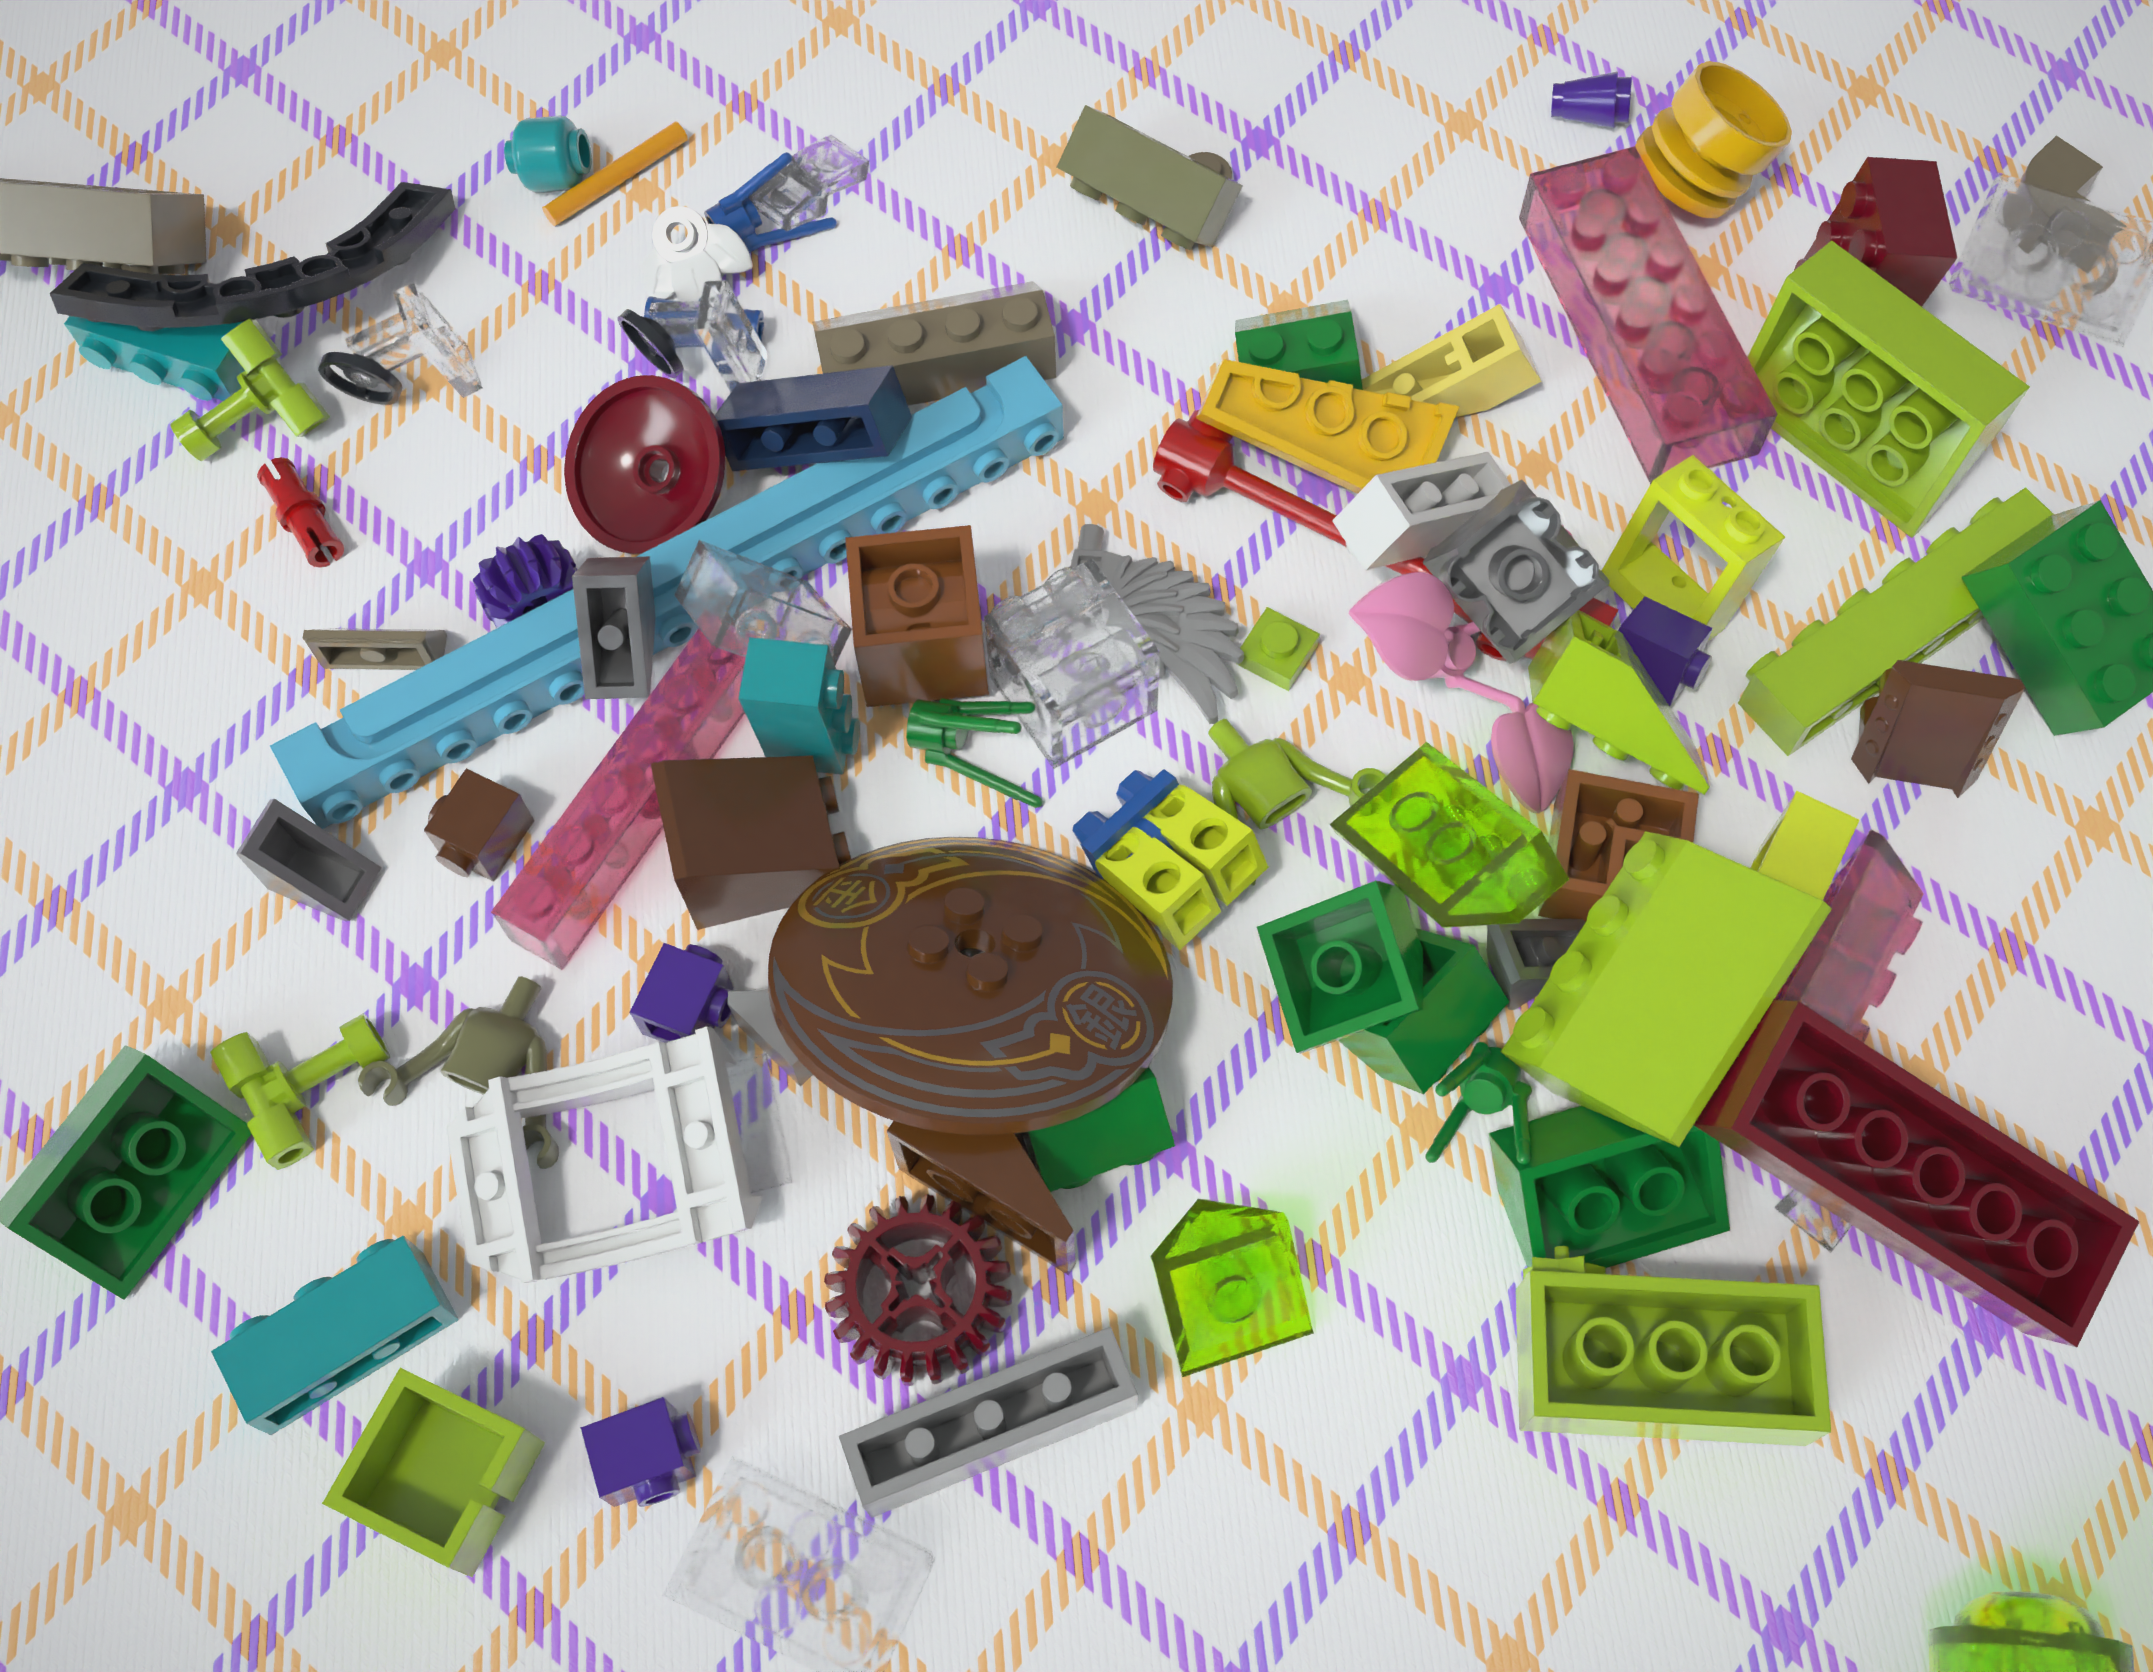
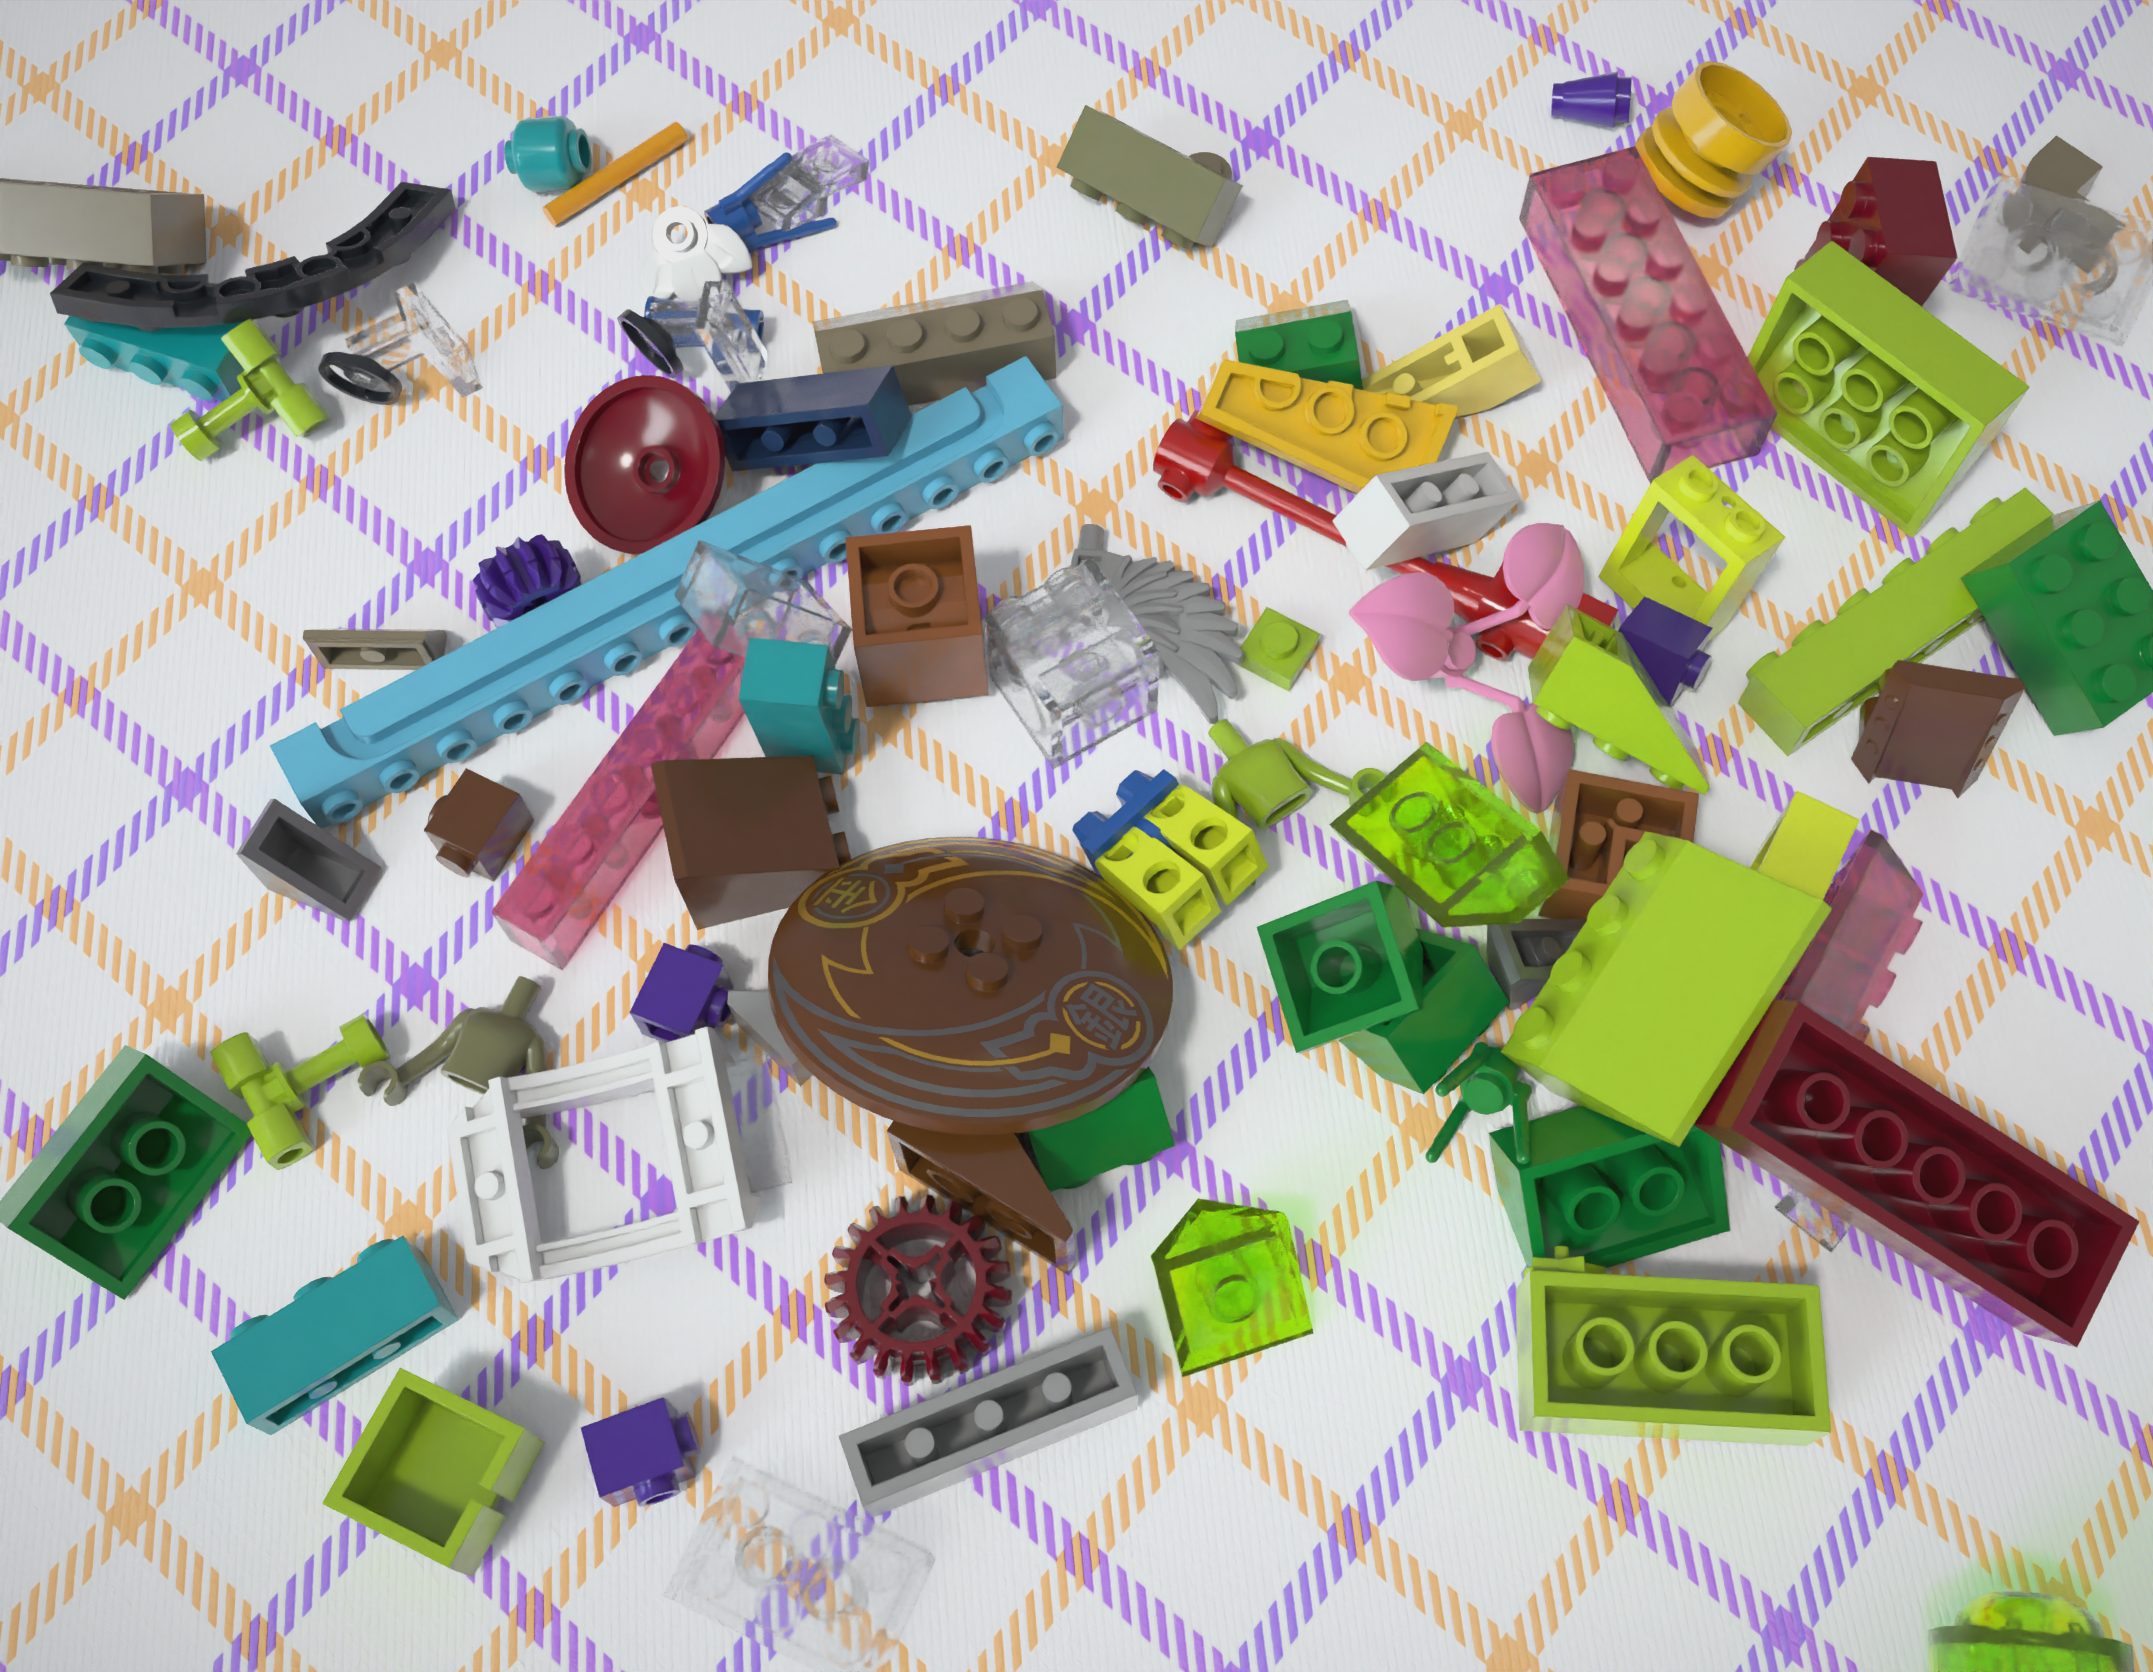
(300, 512): red pin -> none
(615, 626): flat silver slope -> none
(945, 726): green plant -> none
(1516, 570): flat silver slope -> none

